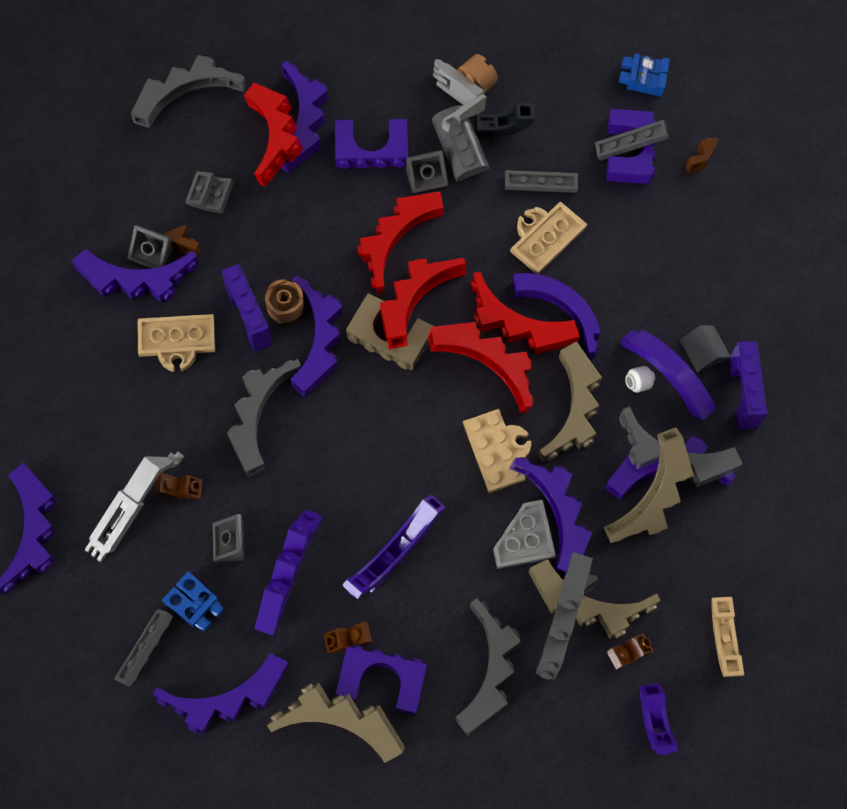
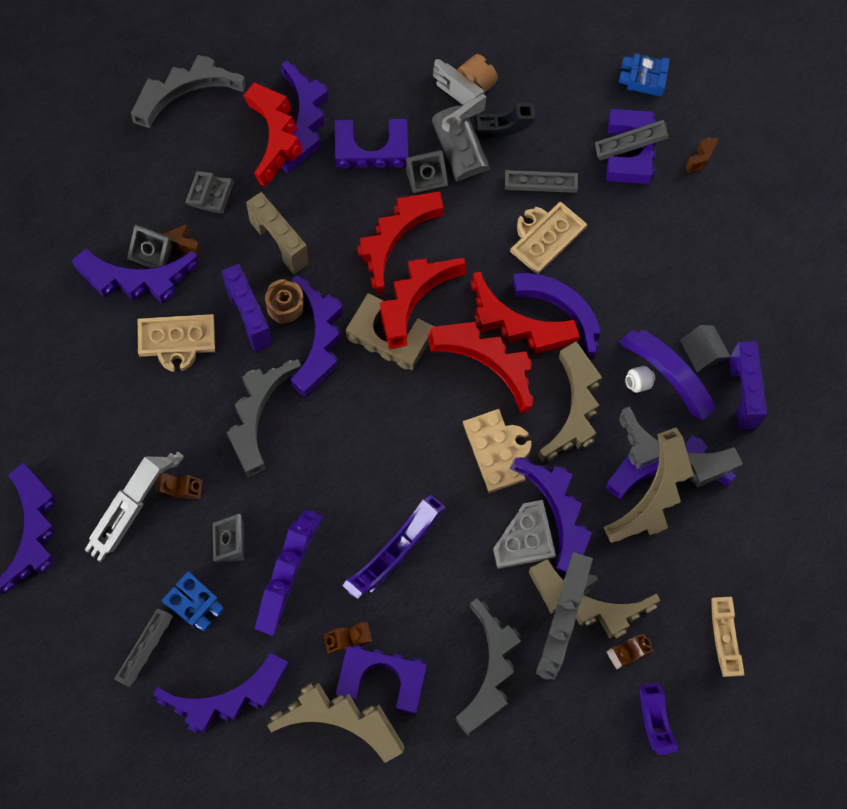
(266, 218): none -> dark tan arch

